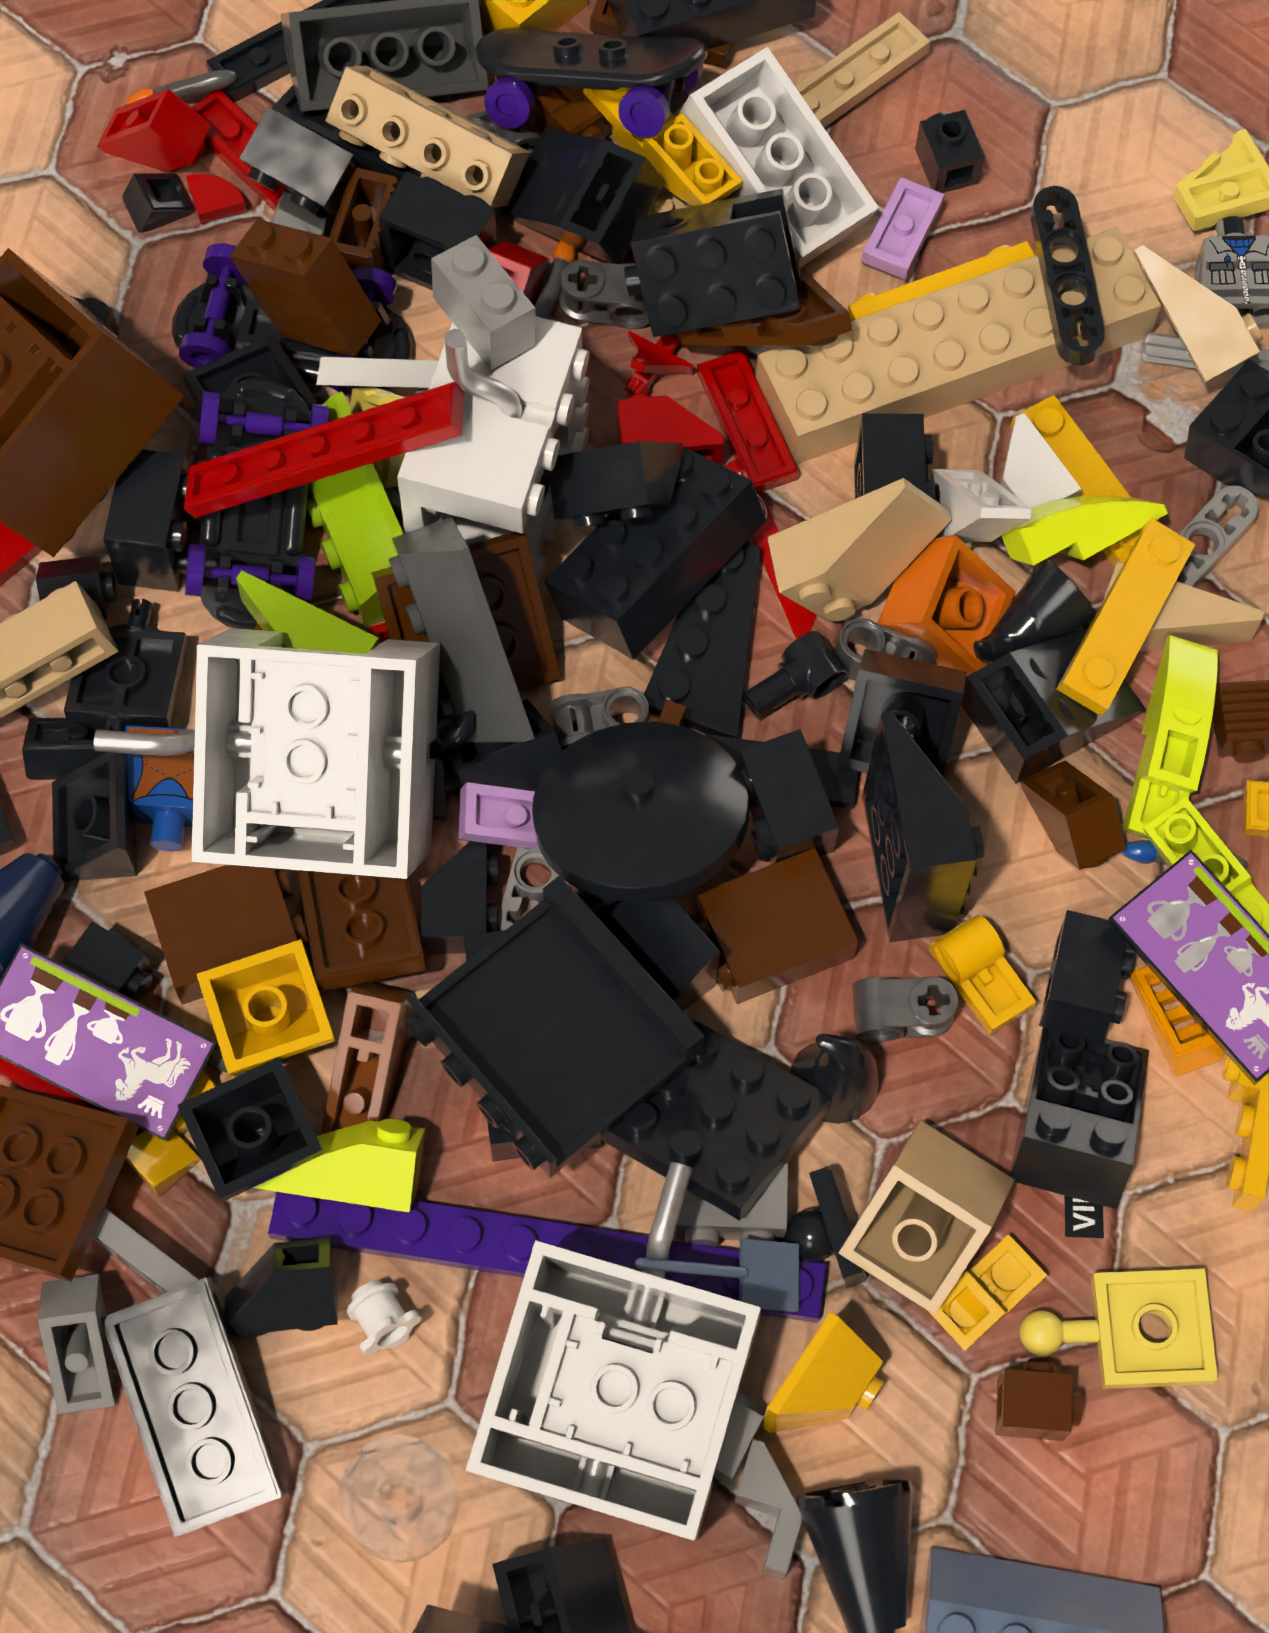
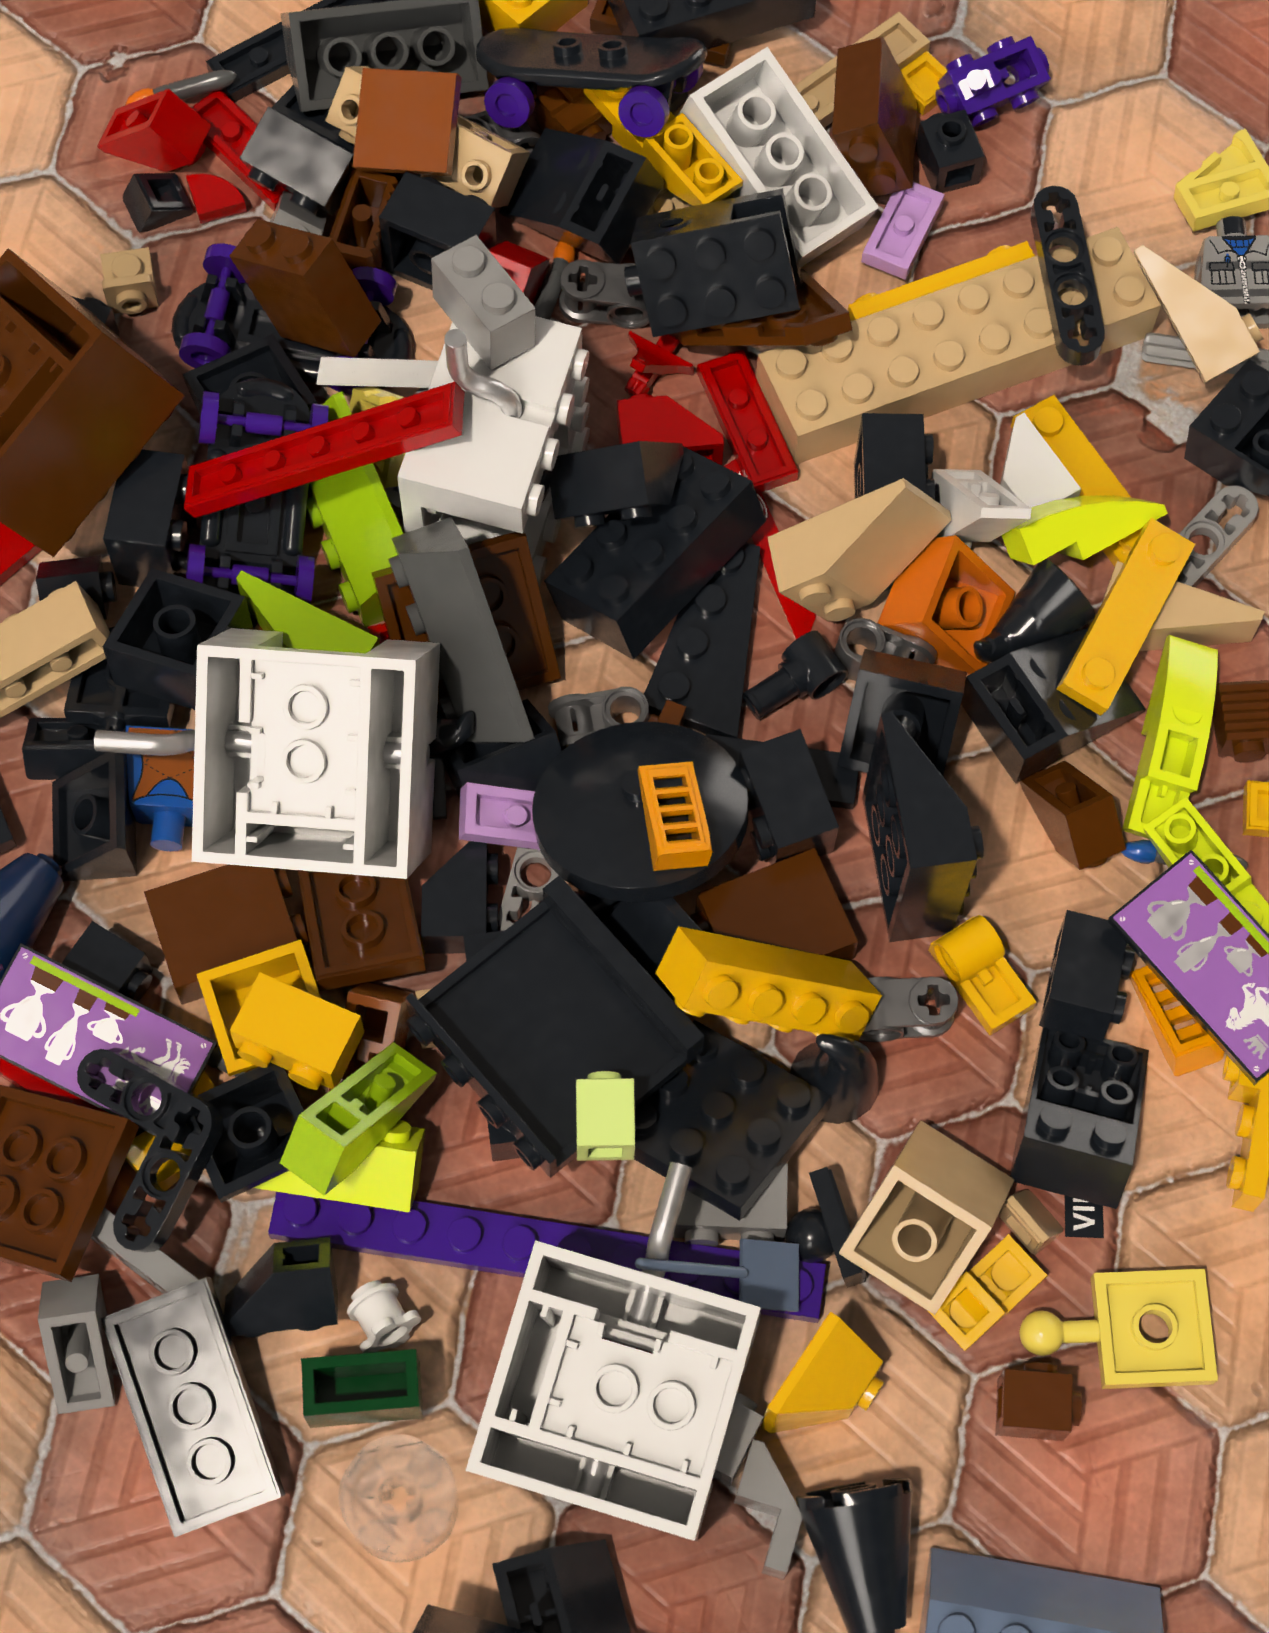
(129, 281): none -> tan bracket
(160, 631): none -> black brick
(169, 1127): none -> black beam
(296, 1033): none -> yellow brick
(354, 1118): none -> lime slope
(362, 1388): none -> dark green brick
(407, 121): none -> dark orange tile
(605, 1117): none -> yellowish green brick
(678, 853): none -> light orange slope
(766, 984): none -> yellow brick
(874, 117): none -> reddish brown brick
(923, 80): none -> yellow tile
(980, 83): none -> dark purple brick
(1030, 1221): none -> tan slope

